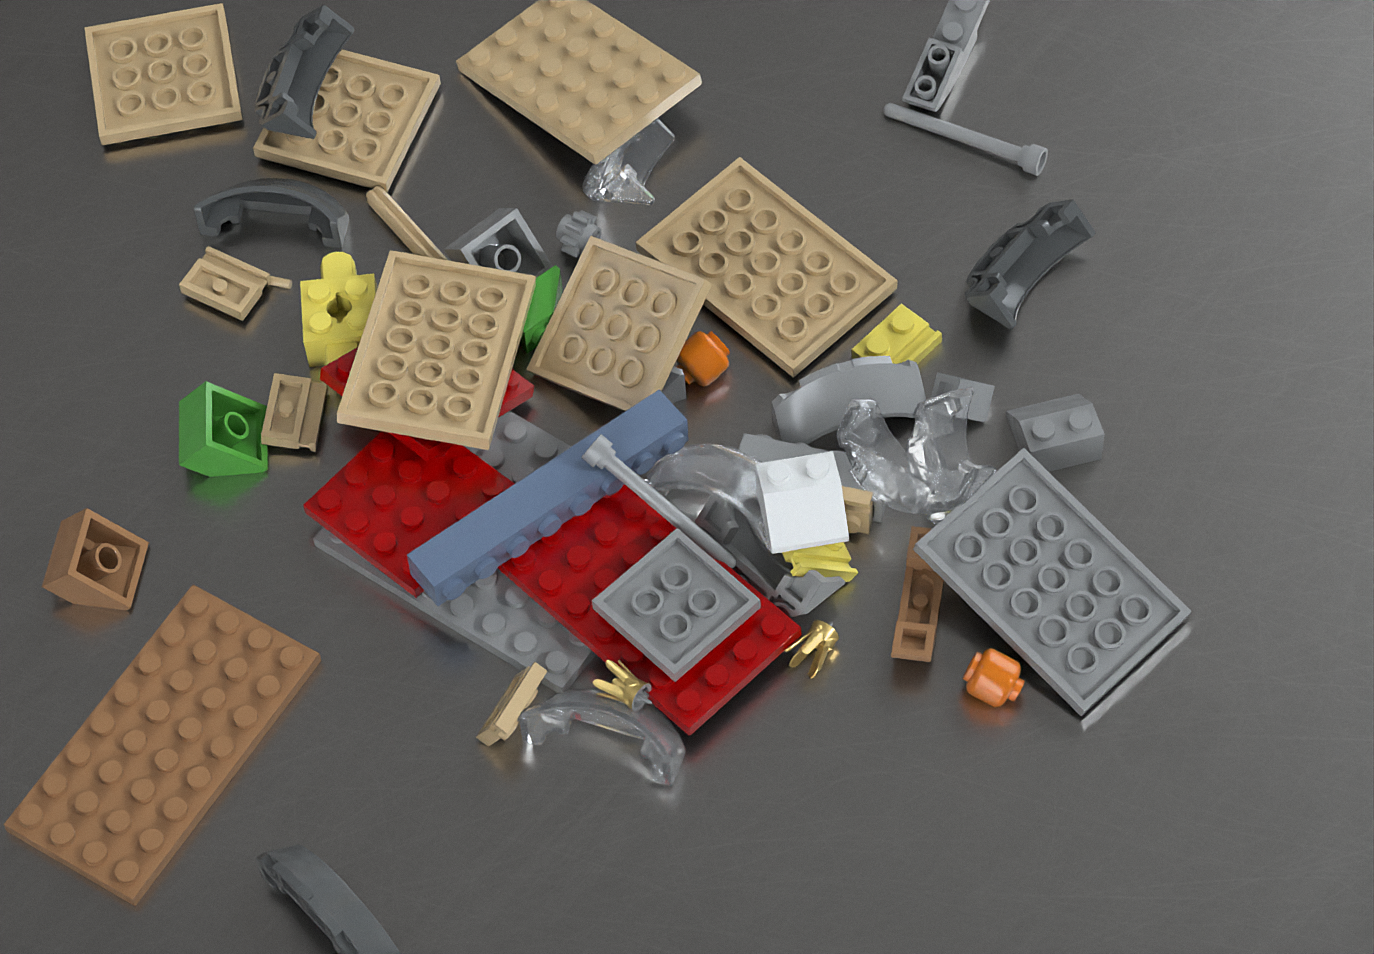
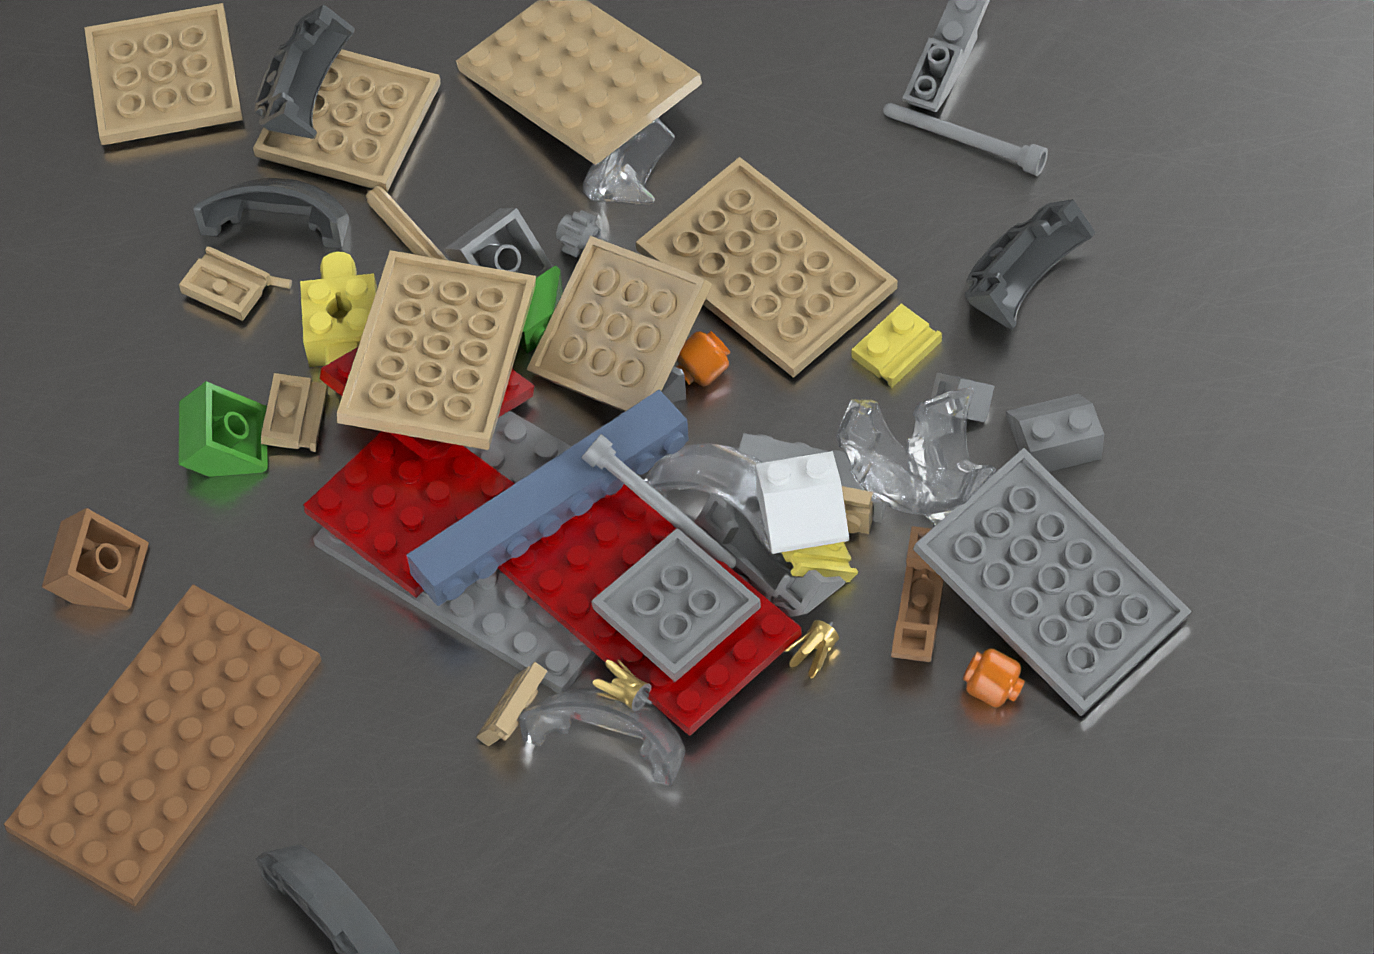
(825, 395): light grey windscreen -> none

